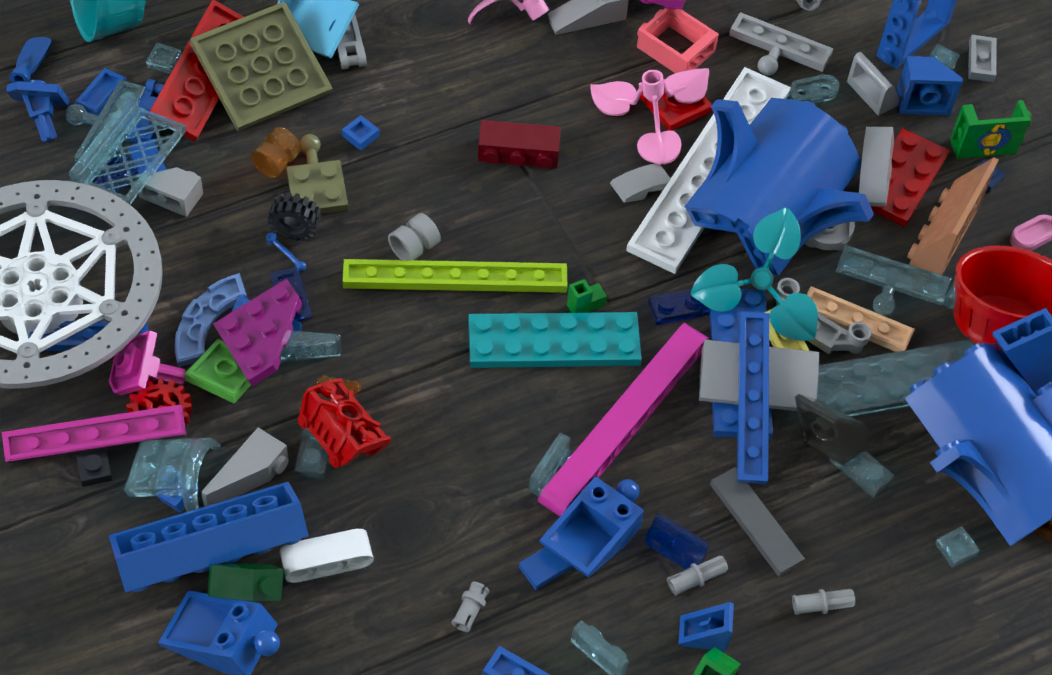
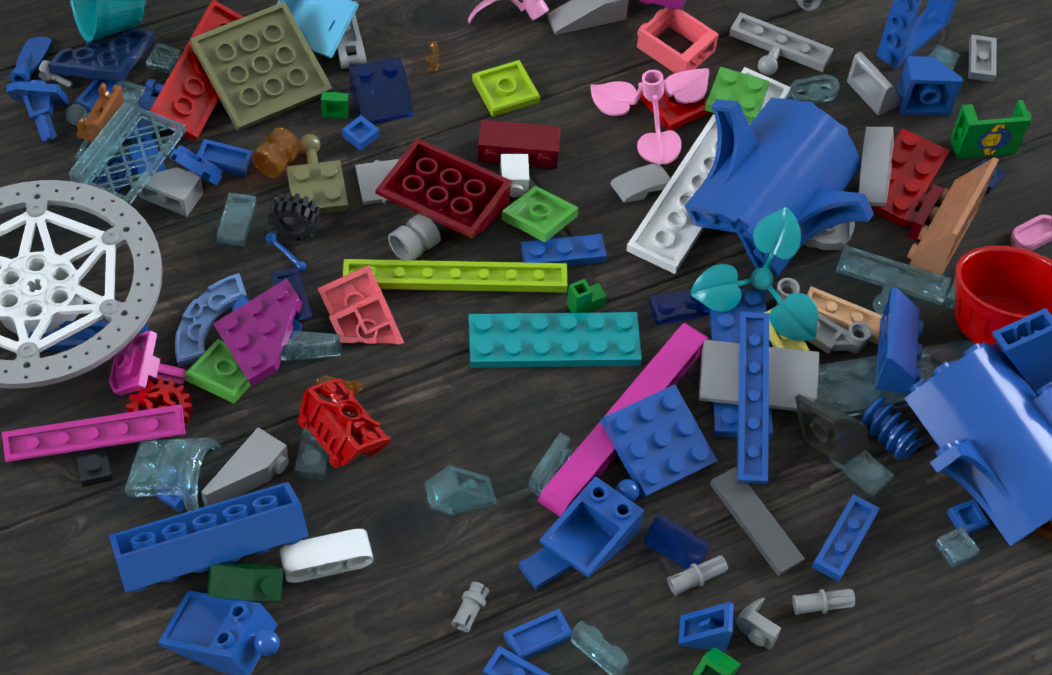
(46, 76): none -> light grey hand
(101, 113): none -> dark orange hinge
(104, 58): none -> dark blue plate
(190, 161): none -> blue plate
(226, 157): none -> blue tile
(236, 219): none -> clear light blue plate
(335, 104): none -> green plate
(360, 309): none -> coral slope
(370, 177): none -> light grey piece
(381, 90): none -> clear blue slope
(434, 59): none -> clear orange piece
(446, 188): none -> dark red slope
(459, 491): none -> clear light blue slope
(506, 88): none -> lime tile
(516, 168): none -> white brick
(538, 635): none -> blue tile
(540, 213): none -> bright green plate
(569, 250): none -> blue plate
(658, 441): none -> blue plate
(739, 87): none -> bright green plate
(756, 627): none -> light grey plate
(845, 537): none -> blue plate
(889, 429): none -> blue piece
(898, 345): none -> blue slope
(926, 205): none -> dark red plate
(968, 516): none -> blue tile

